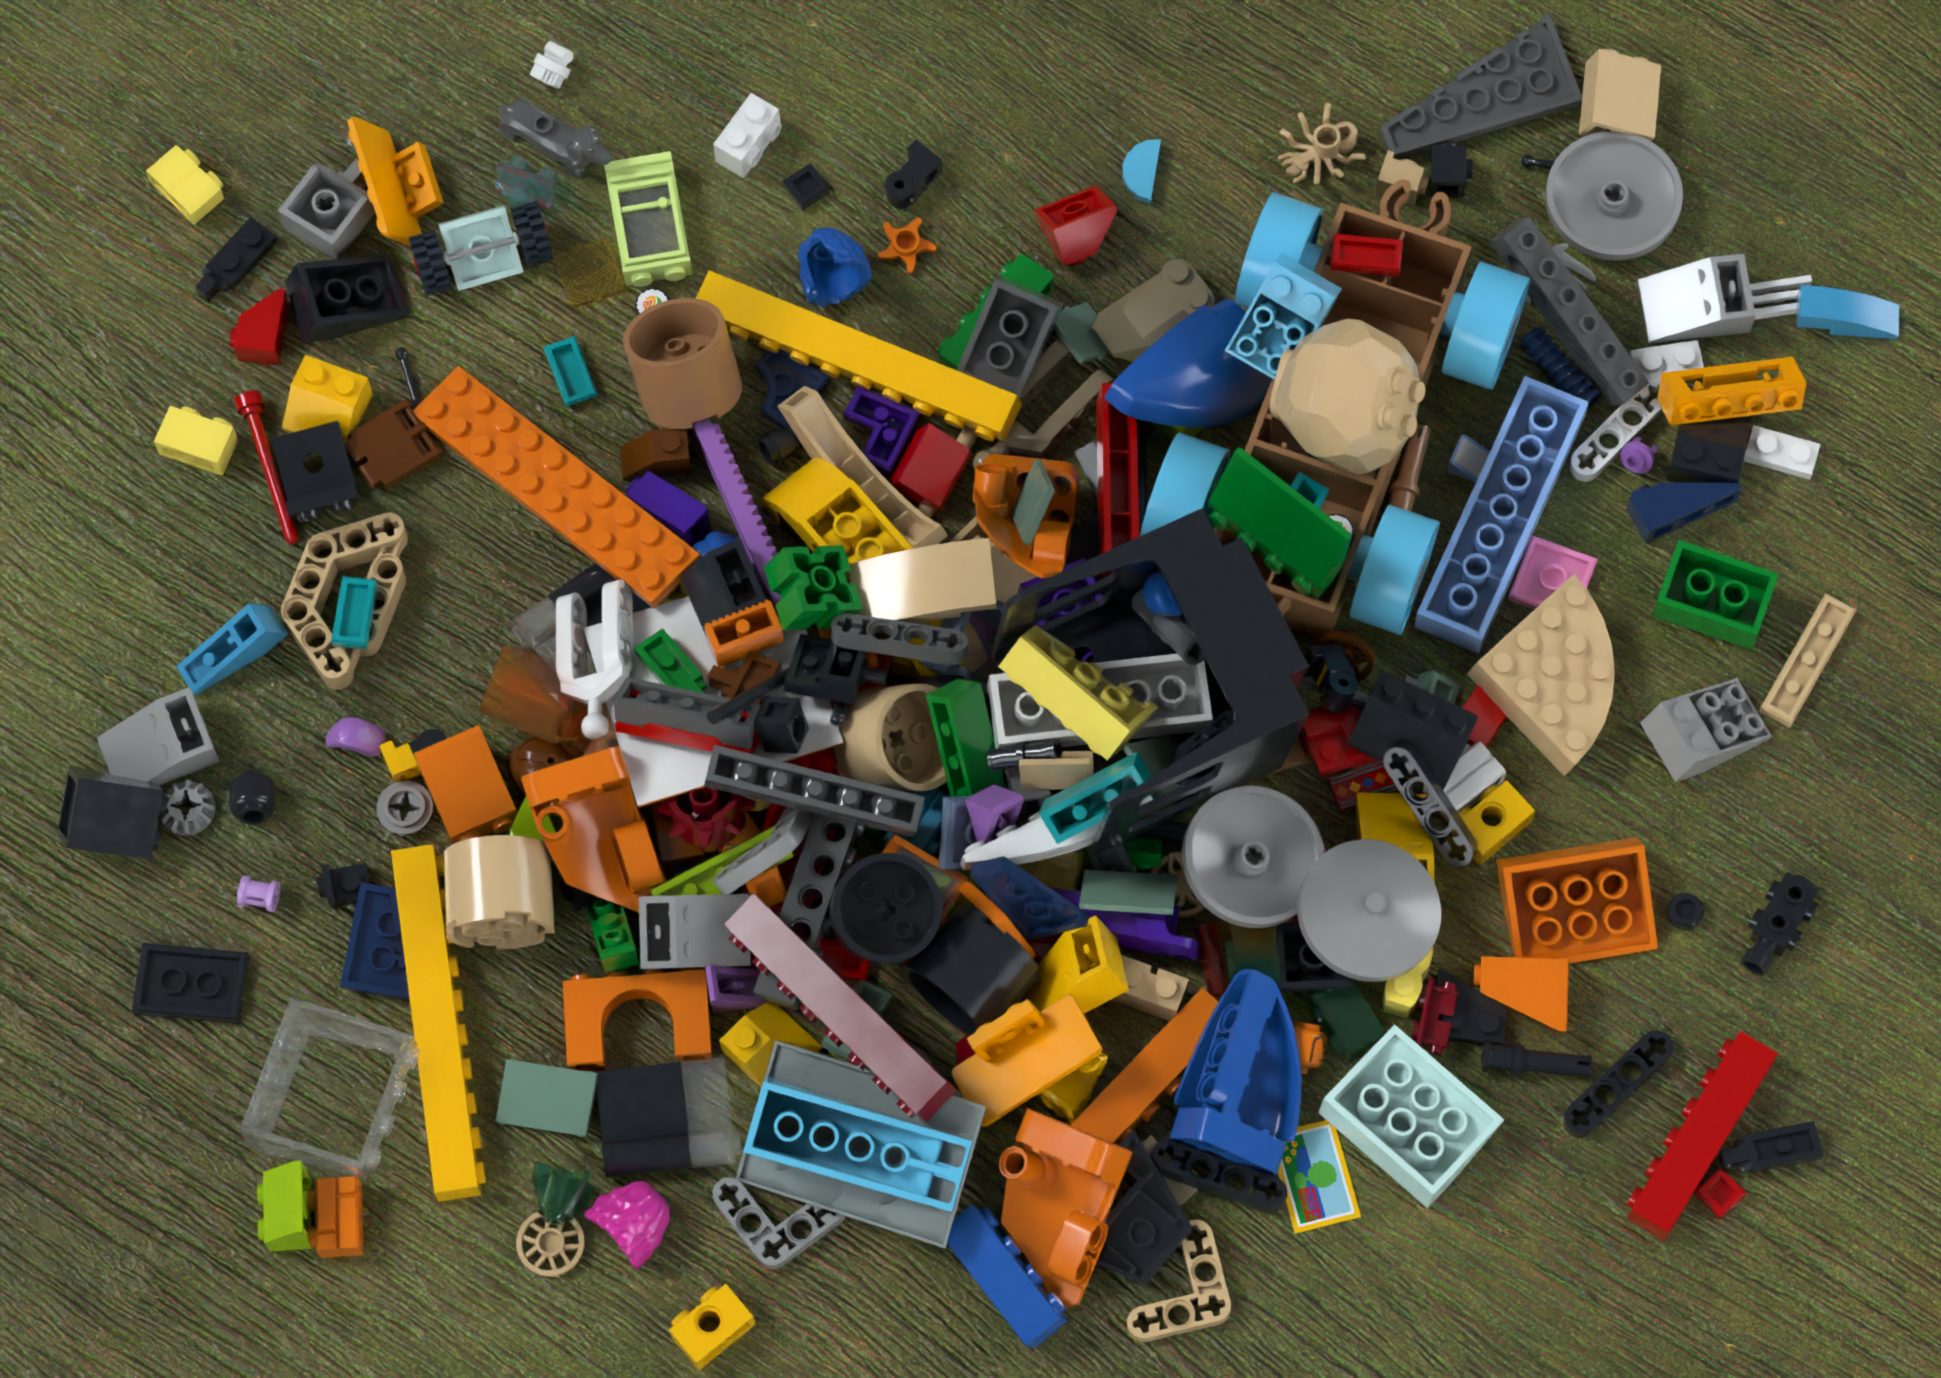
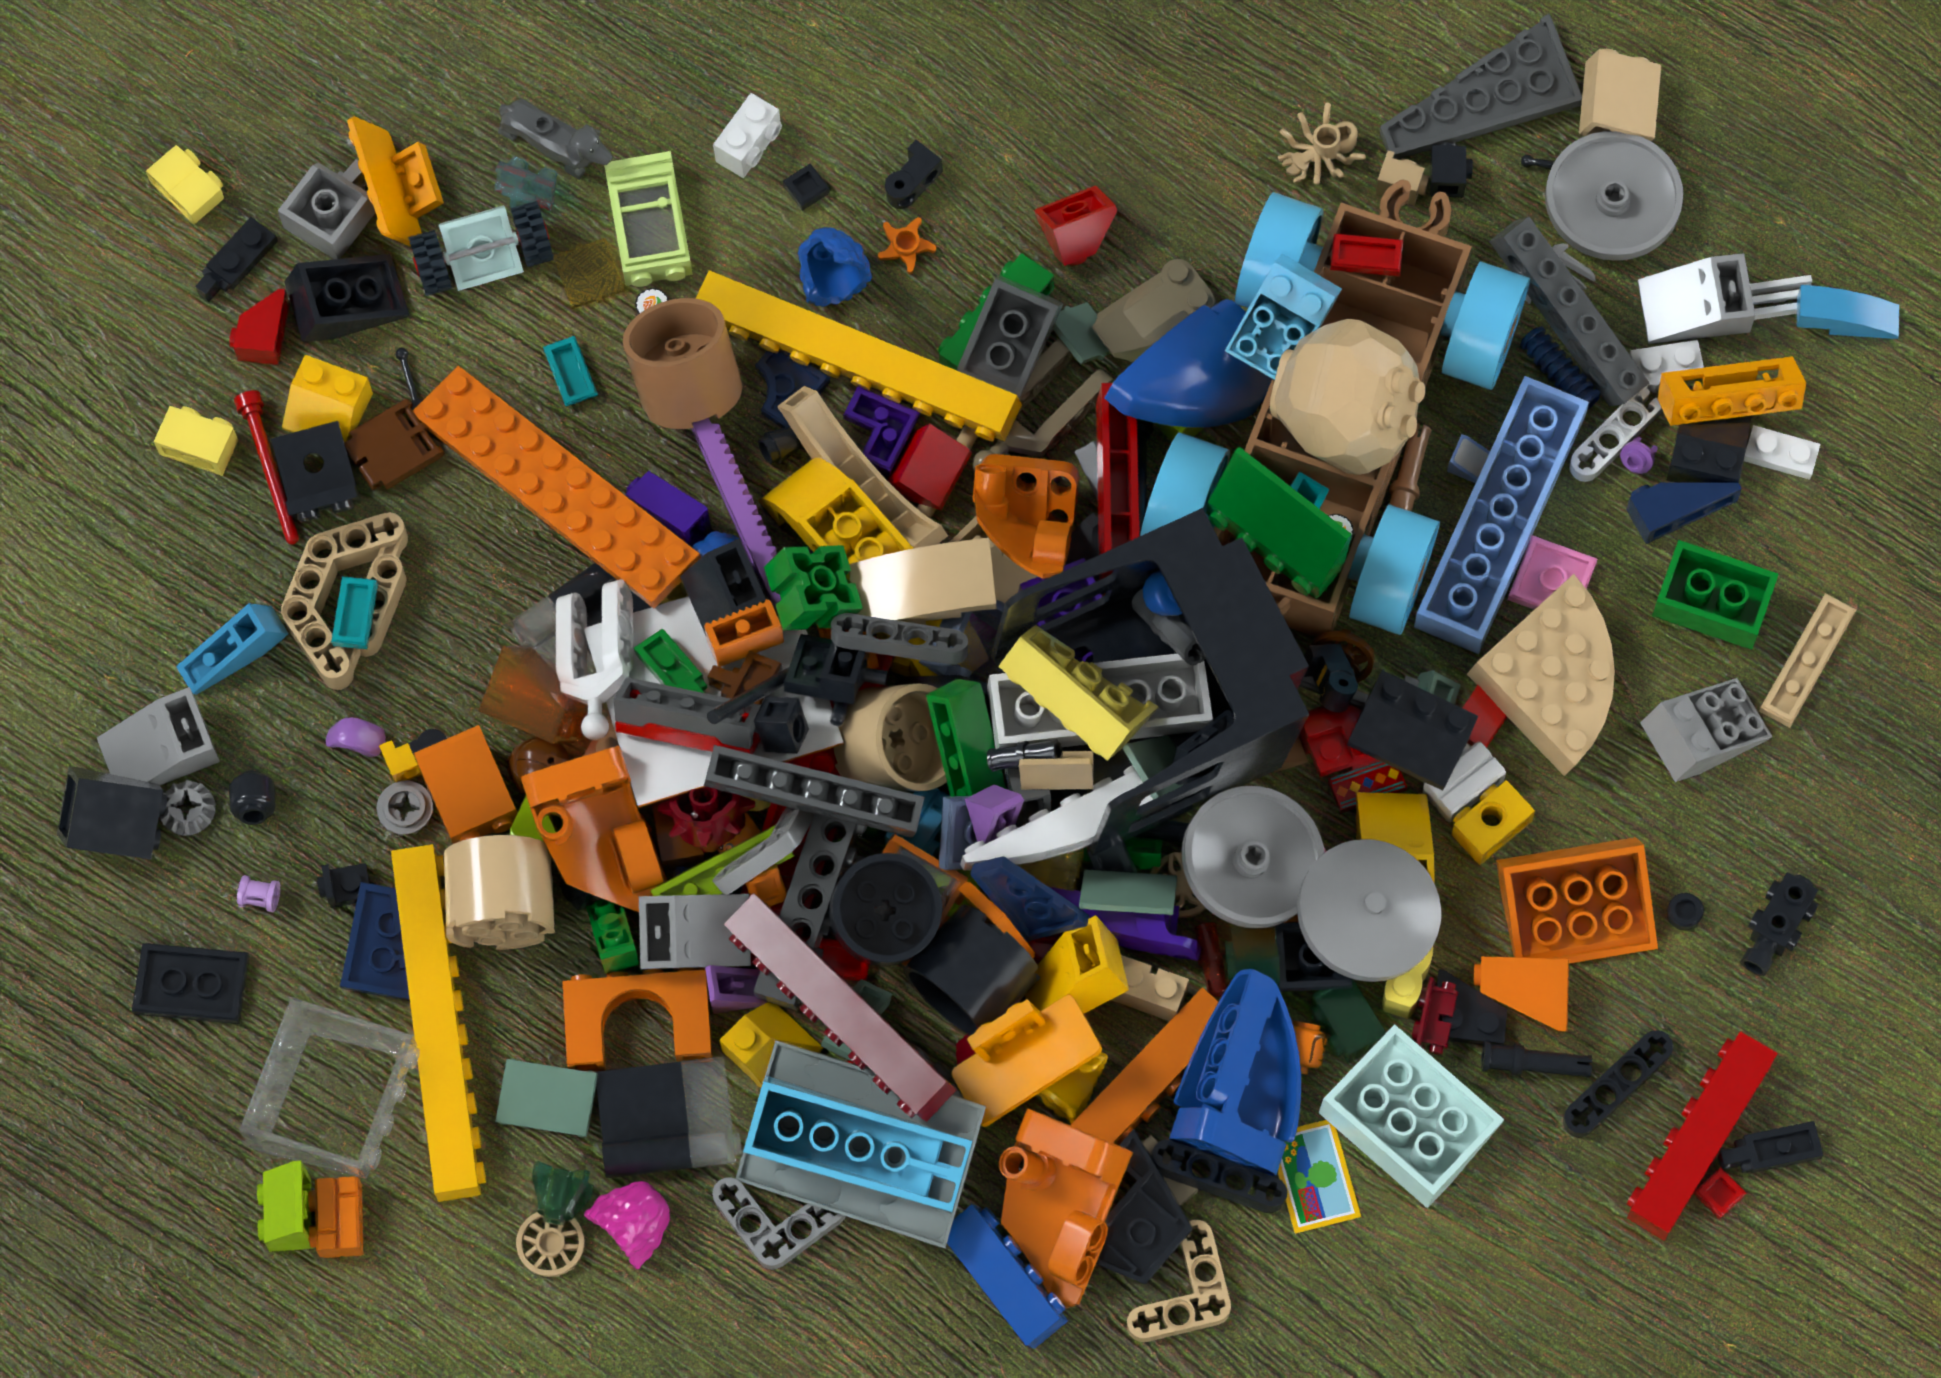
(552, 65): white piece -> none
(658, 451): reddish brown slope -> none
(705, 1346): yellow brick -> none
(1032, 502): sand green piece -> none
(1086, 801): teal brick -> none
(1140, 169): medium azure tile -> none
(1426, 806): black beam -> none

